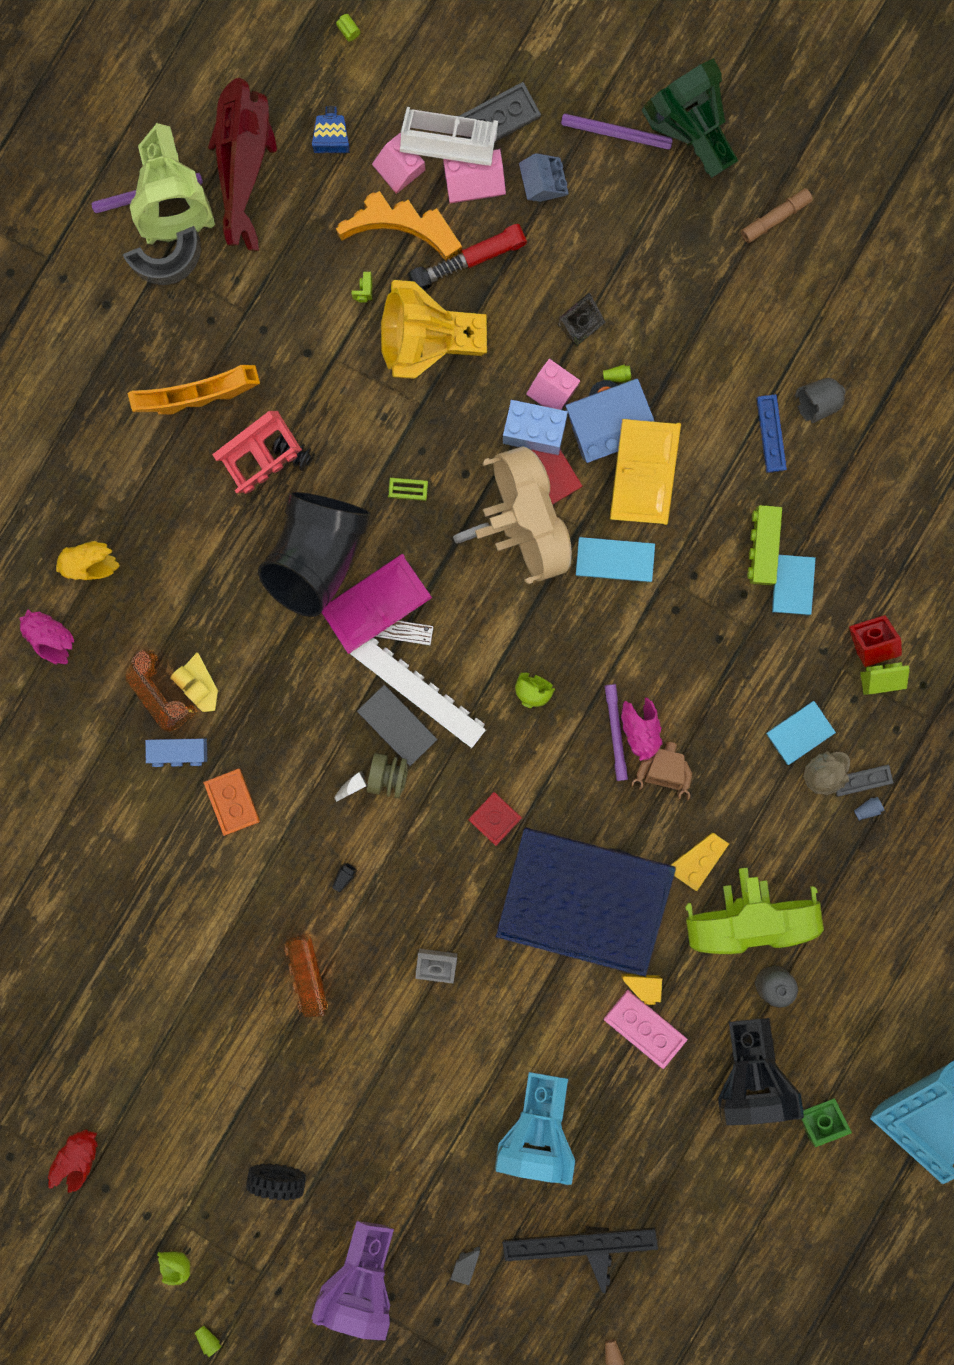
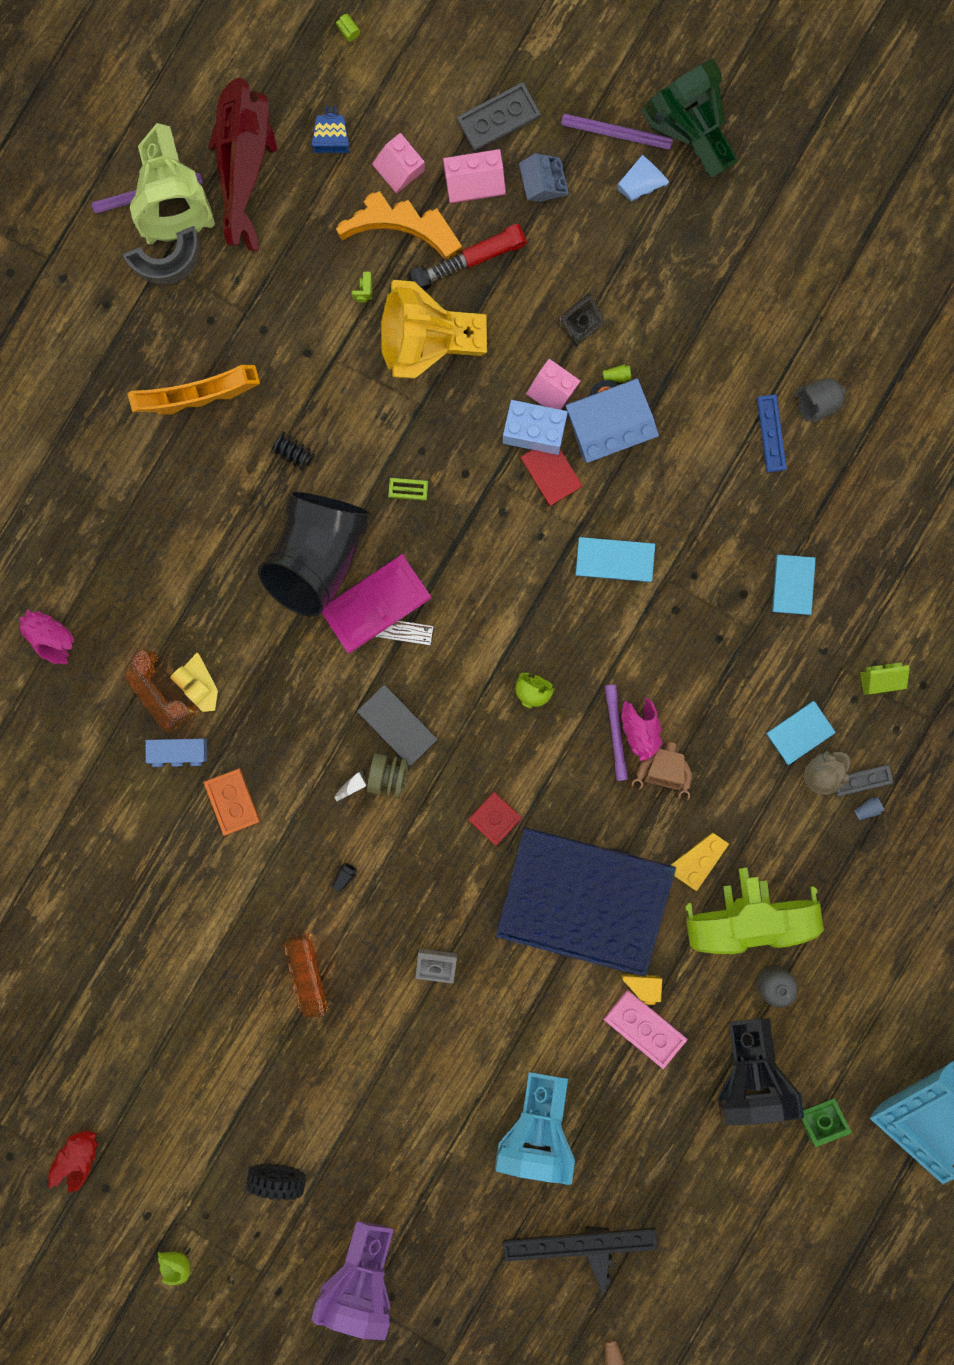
(86, 561): yellow head -> none
(207, 1341): lime cone -> none
(252, 441): coral window -> none
(419, 693): white brick -> none
(465, 1267): dark grey slope -> none
(468, 534): light grey tile -> none
(474, 150): white piece -> none
(528, 514): tan piece -> none
(641, 179): none -> light blue slope
(645, 471): yellow door -> none
(765, 545): lime brick -> none
(776, 215): medium nougat piece -> none
(876, 641): red slope -> none

